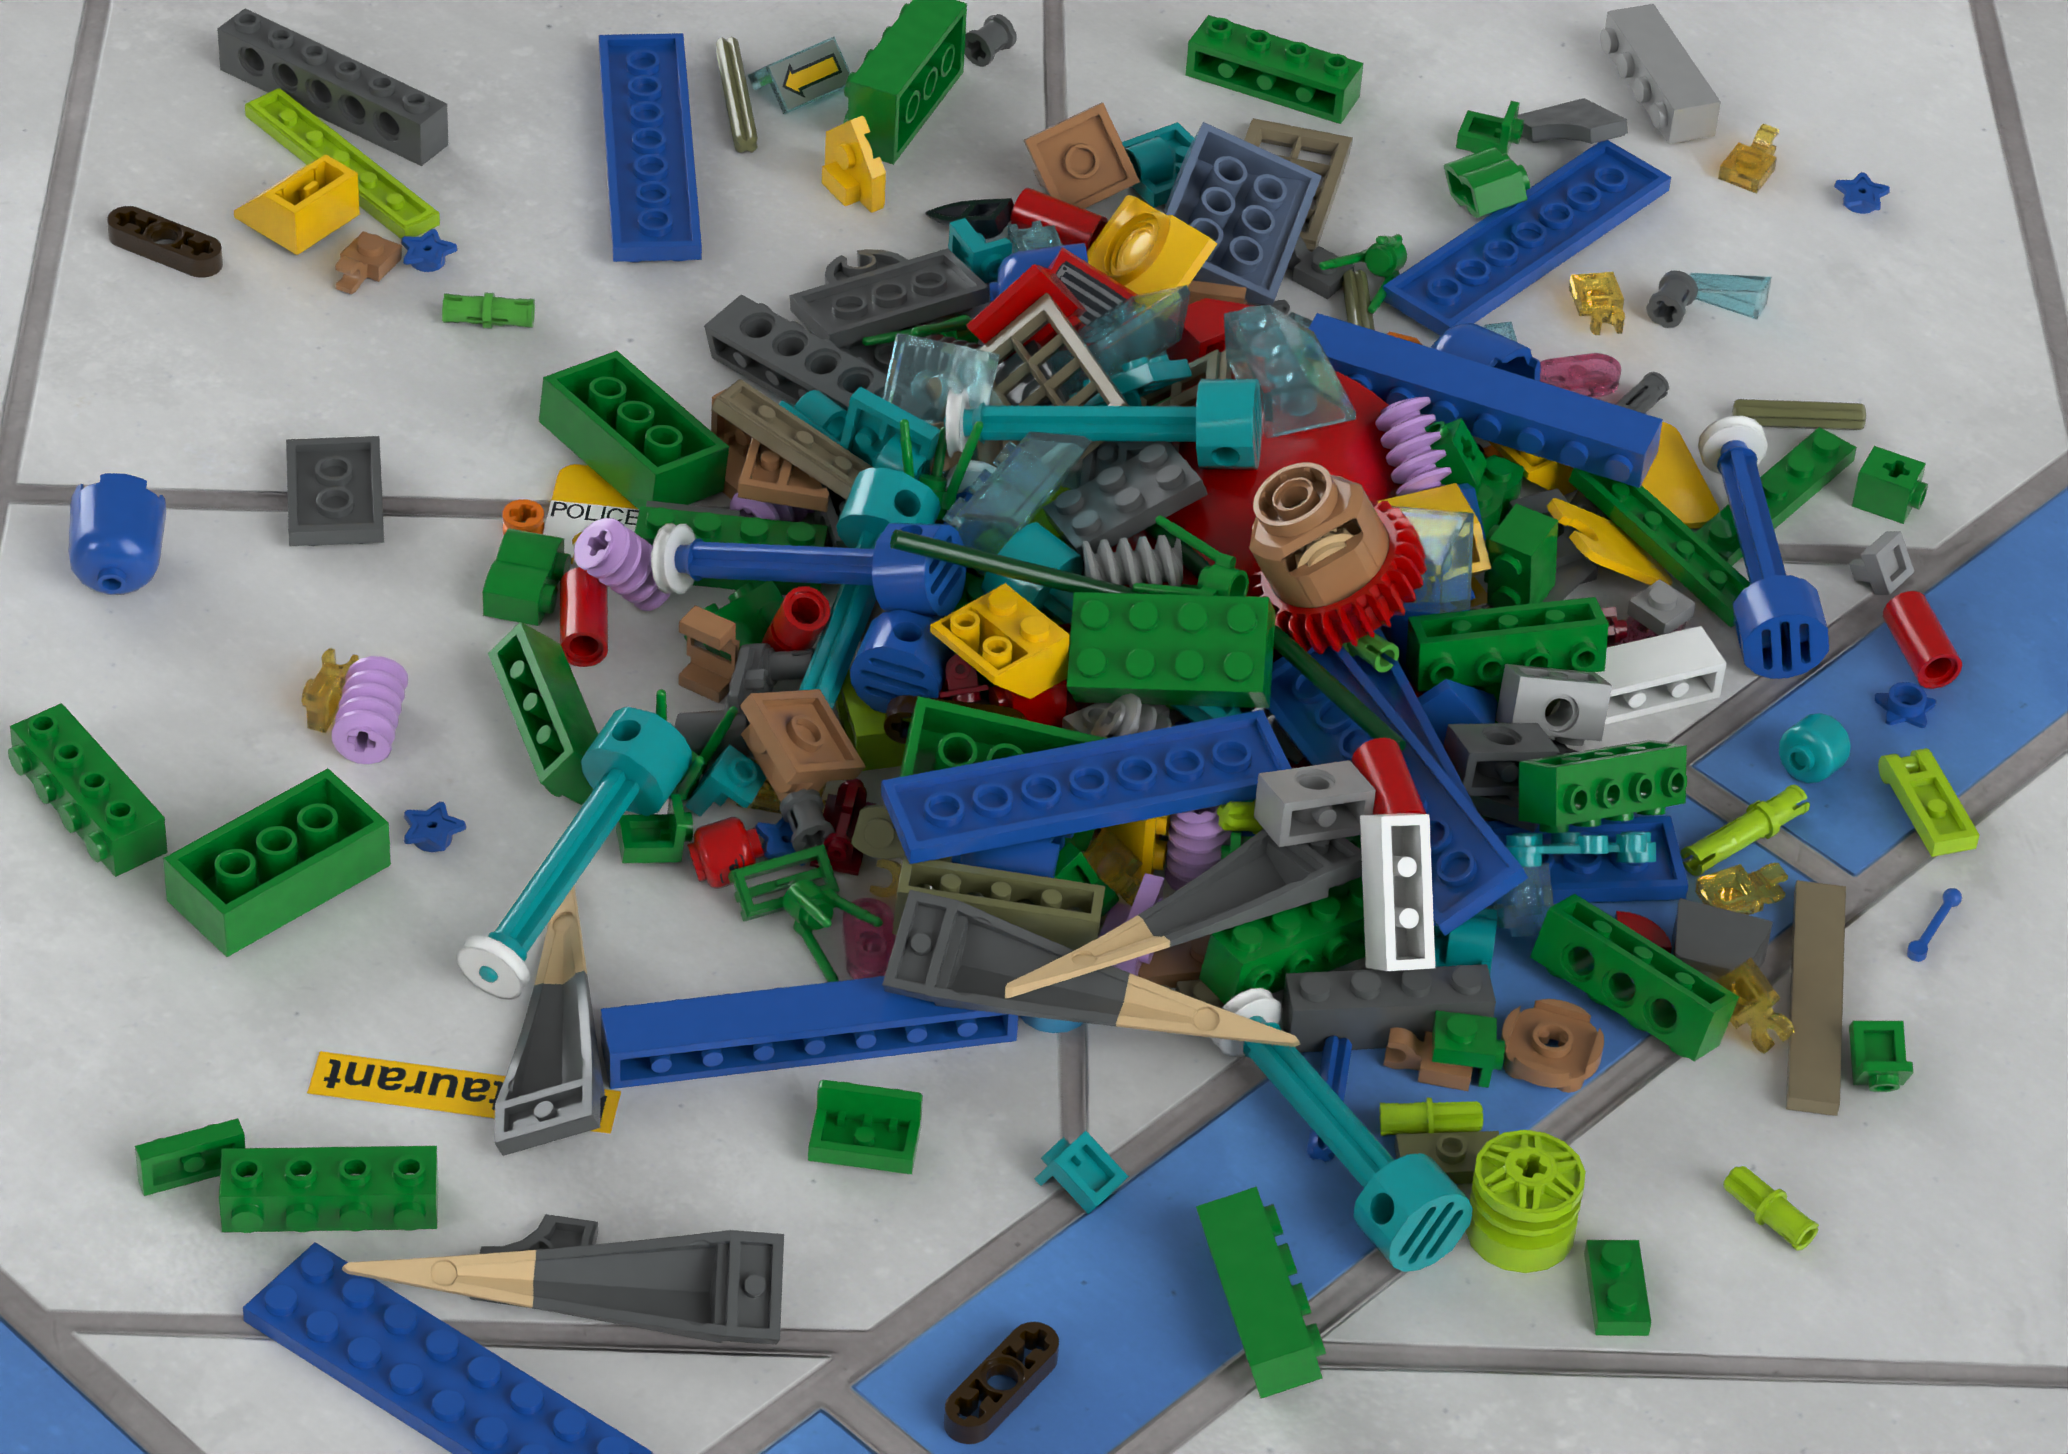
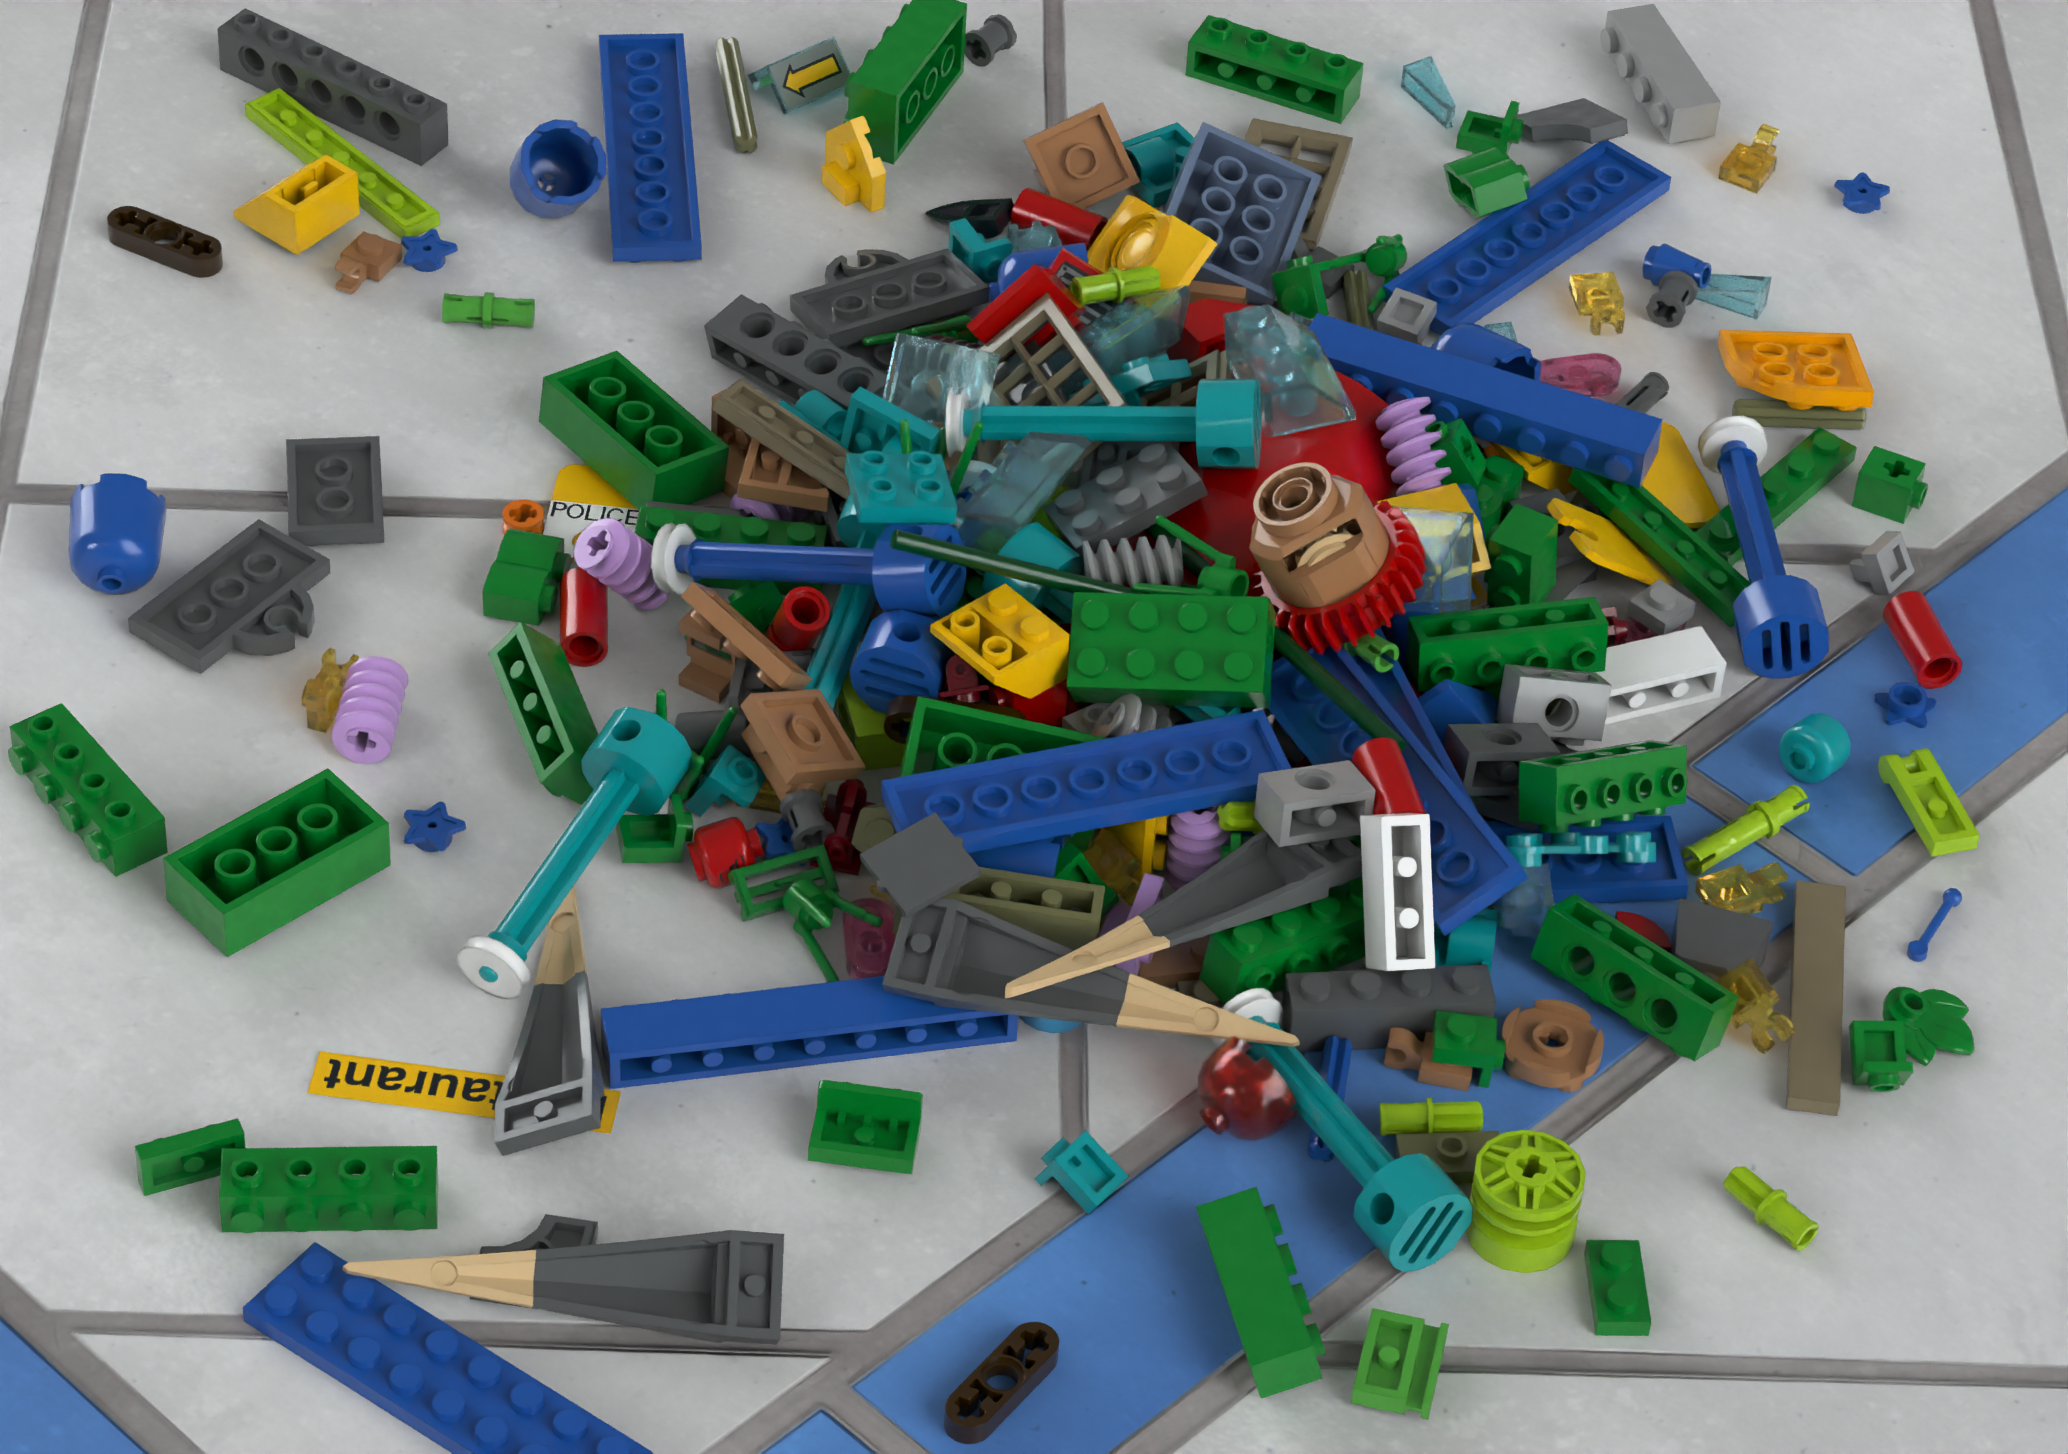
(236, 600): none -> dark grey plate
(558, 157): none -> blue cylinder
(744, 639): none -> medium nougat plate
(900, 487): none -> teal plate
(920, 864): none -> dark grey piece
(1115, 285): none -> lime axle
(1243, 1095): none -> clear red cylinder
(1301, 287): none -> green bracket
(1399, 1363): none -> bright green plate
(1407, 316): none -> light grey tile
(1427, 87): none -> clear light blue piece
(1667, 258): none -> blue cone
(1798, 367): none -> light orange plate
(1930, 1022): none -> green plate

